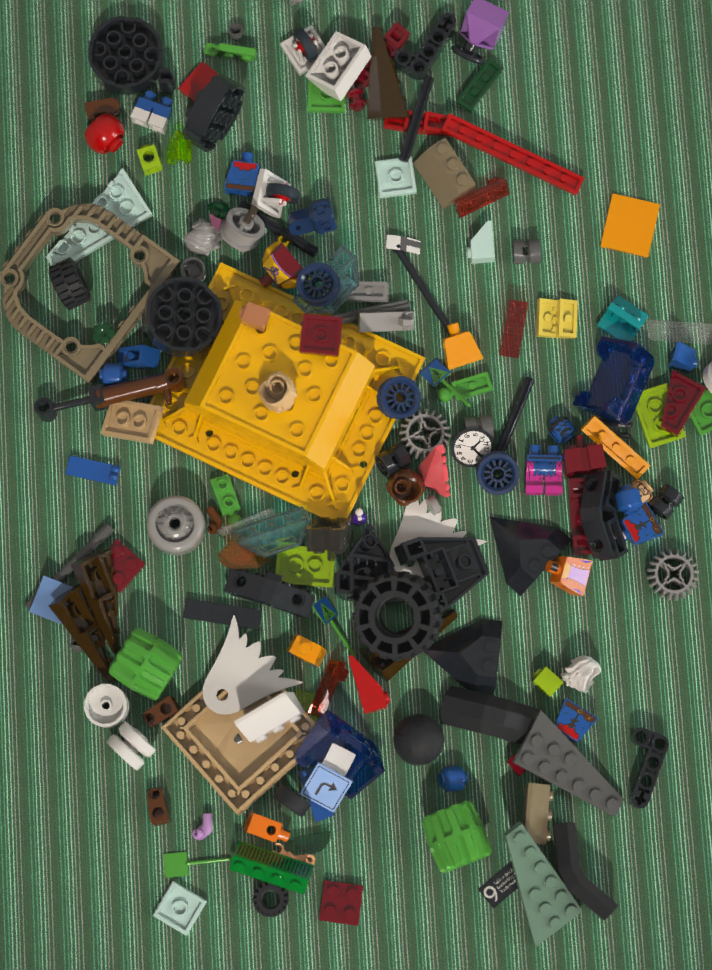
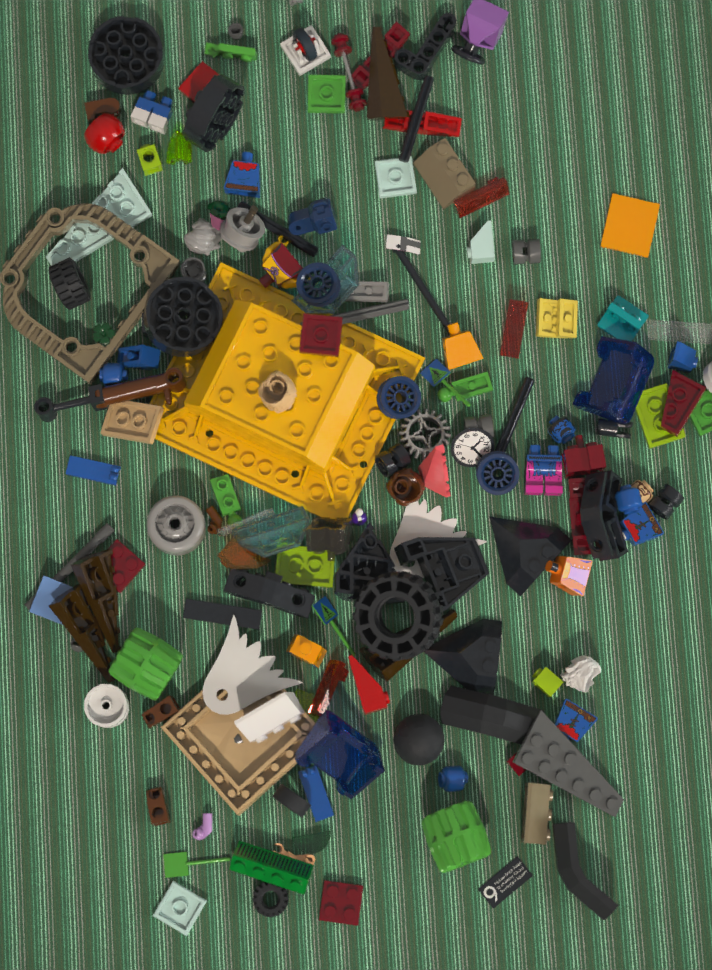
(133, 743): white wheel -> none
(166, 81): black hinge -> none
(255, 316): nougat brick -> none
(258, 824): orange torso -> none
(273, 193): white plate -> none
(326, 787): light blue piece -> none
(338, 65): white slope -> none
(339, 759): white sticker -> none
(385, 321): light grey hinge -> none
(433, 505): light grey tile -> none
(479, 85): dark green plate -> none
(512, 154): red plate -> none
(541, 890): sand green wing -> none
(615, 447): light orange plate -> none
(652, 773): black beam -> none
(660, 586): light grey gear -> none

